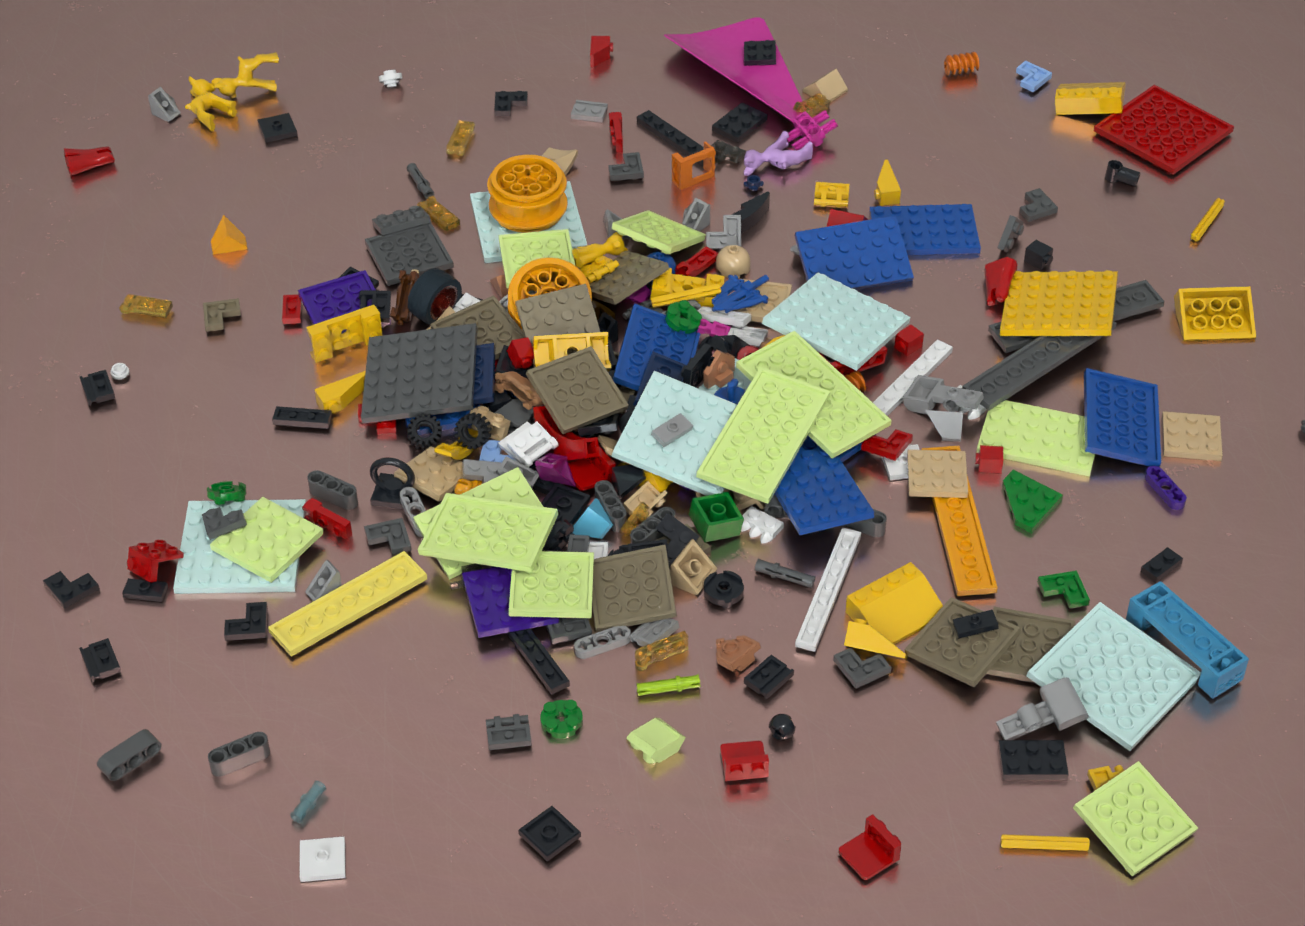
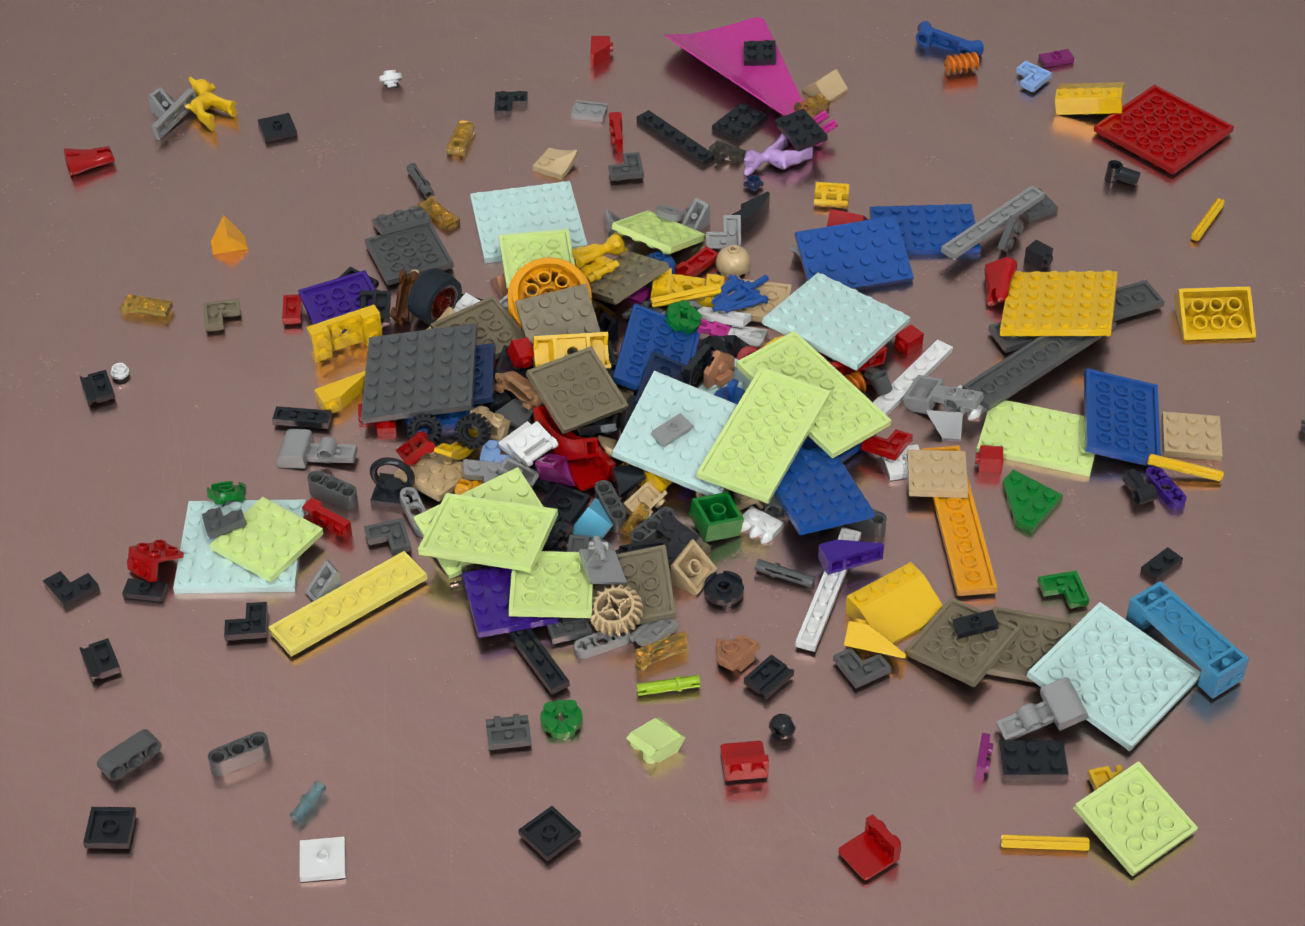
(110, 827): none -> black plate
(172, 115): none -> light grey plate
(245, 78): yellow animal -> none
(299, 448): none -> light grey plate
(410, 453): none -> red plate
(527, 193): light orange wheel -> none
(602, 564): none -> light grey plate
(625, 601): none -> tan gear
(669, 213): none -> light grey piece
(683, 167): orange window -> none
(801, 129): none -> black plate
(847, 554): none -> dark purple slope
(879, 380): none -> dark grey piece
(887, 187): yellow slope -> none
(930, 36): none -> blue plate
(985, 750): none -> magenta plate
(992, 222): none -> light grey plate
(1056, 58): none -> magenta plate
(1140, 490): none -> black piece
(1185, 467): none -> yellow axle

